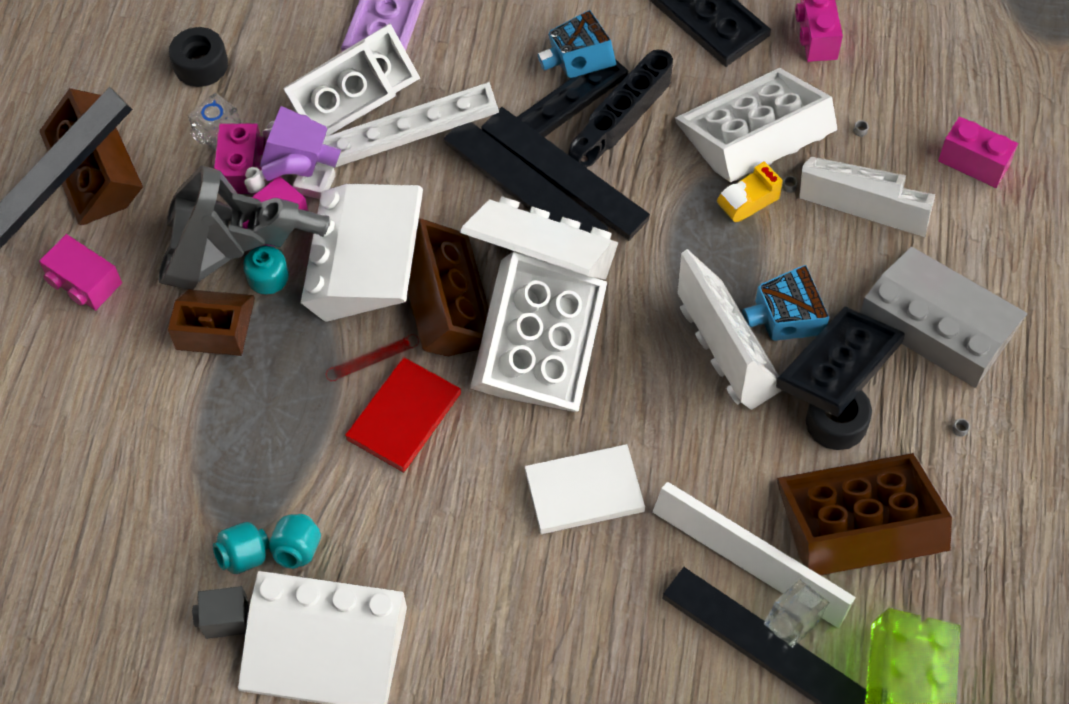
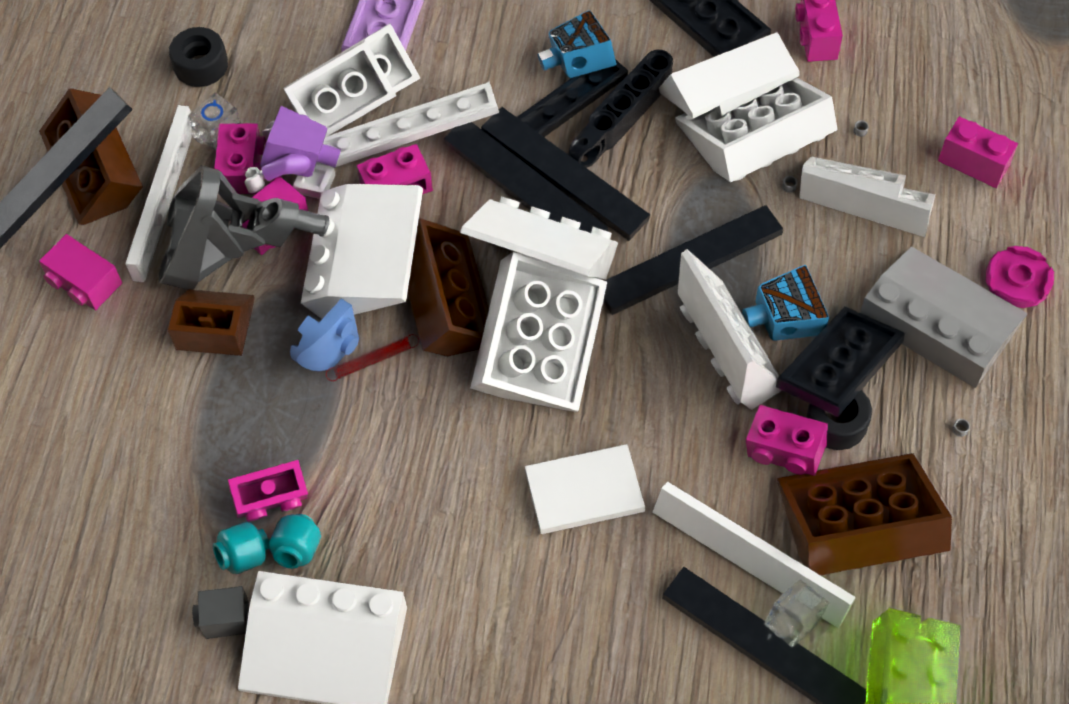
(160, 196): none -> white tile
(266, 270): teal head -> none
(268, 489): none -> dark pink brick
(328, 340): none -> medium blue slope
(399, 167): none -> dark pink brick
(403, 414): red tile -> none
(710, 248): none -> black tile
(731, 77): none -> white slope
(751, 193): yellow leg -> none
(786, 440): none -> dark pink brick
(1020, 276): none -> dark pink tile

